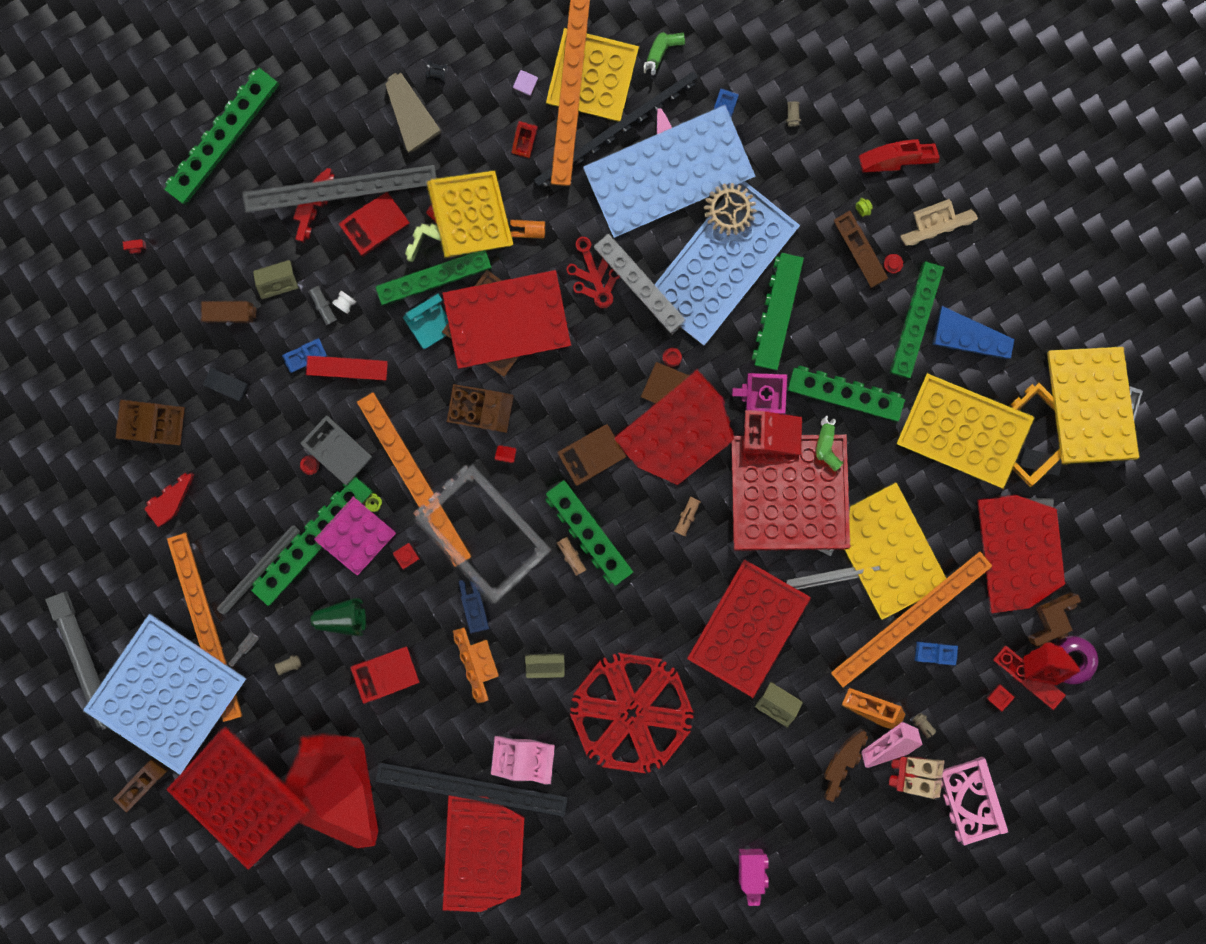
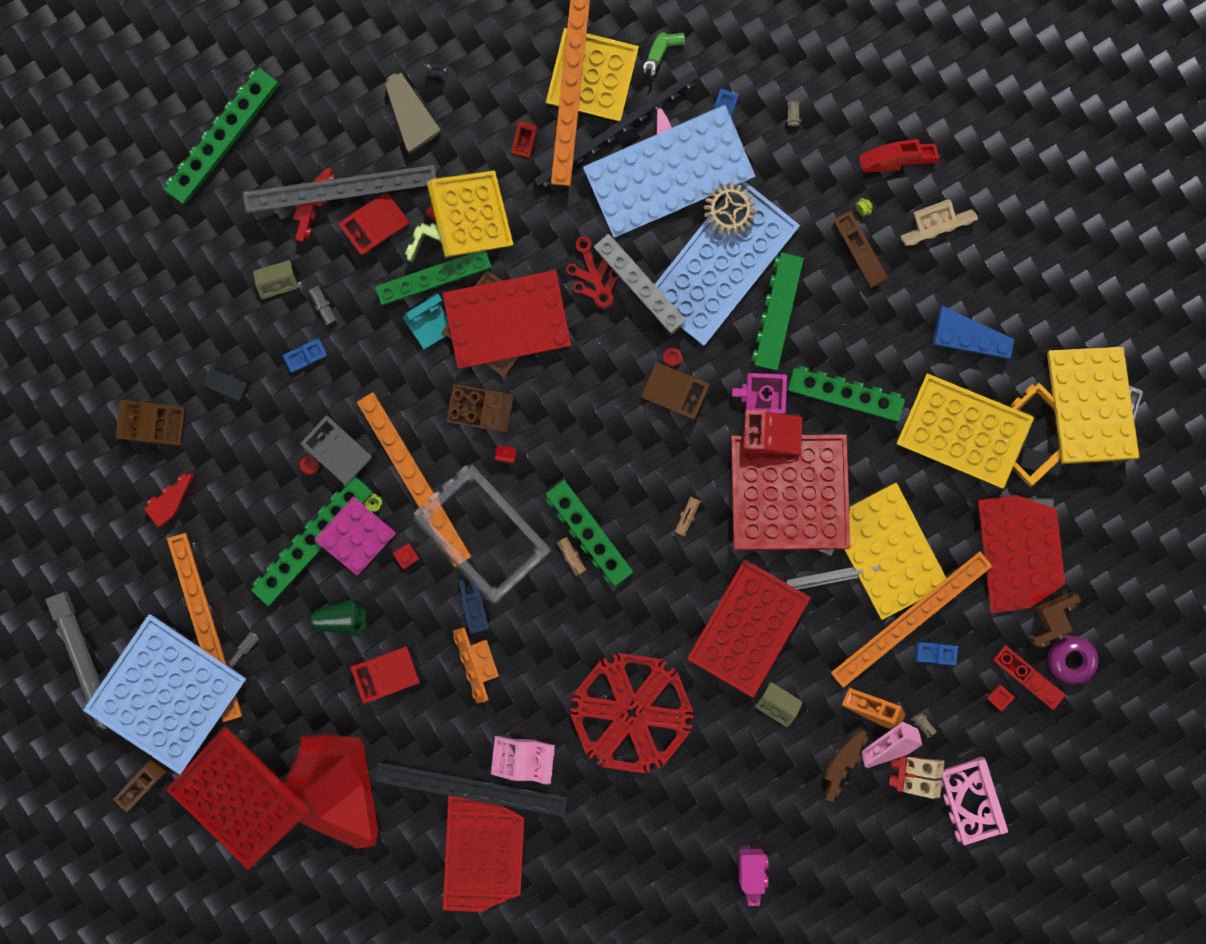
(134, 246): red plate -> none
(228, 312): reddish brown brick -> none
(258, 570): dark grey axle -> none
(287, 665): dark tan pin -> none
(344, 302): white wheel -> none
(346, 368): red slope -> none
(525, 82): lavender tile -> none
(533, 229): orange hinge -> none
(544, 665): olive panel -> none
(591, 454): reddish brown slope -> none
(679, 431): red plate -> none
(825, 443): bright green arm -> none
(893, 263): red plate -> none
(916, 320): green brick -> none
(1049, 665): red slope -> none

